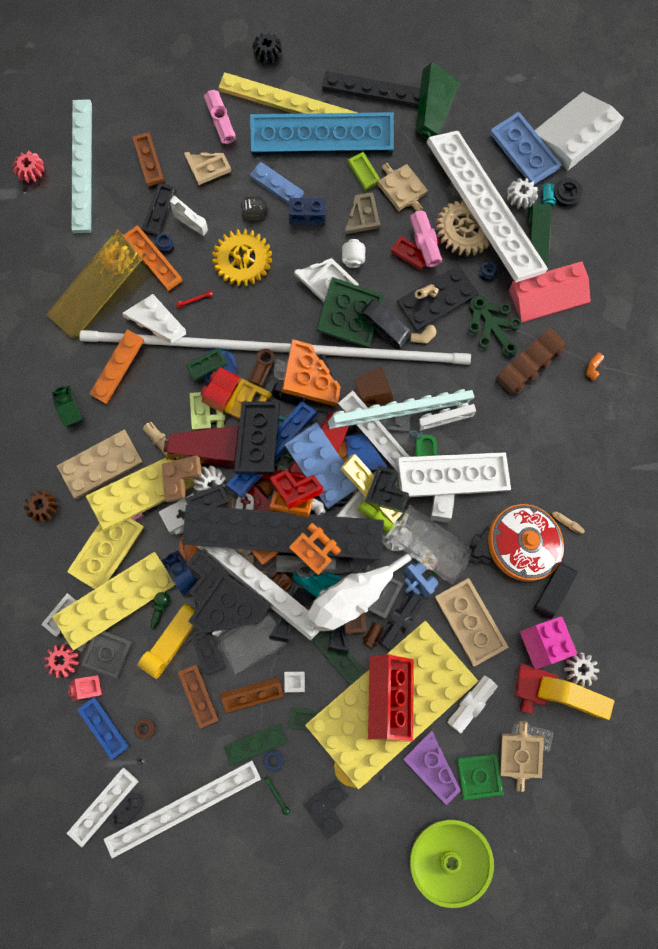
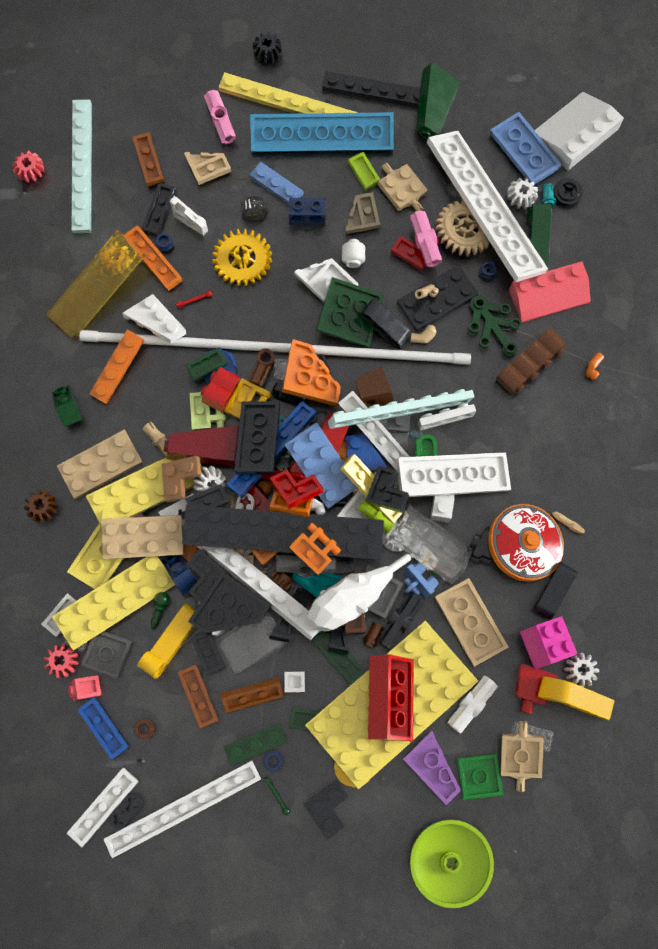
(142, 536): none -> tan plate

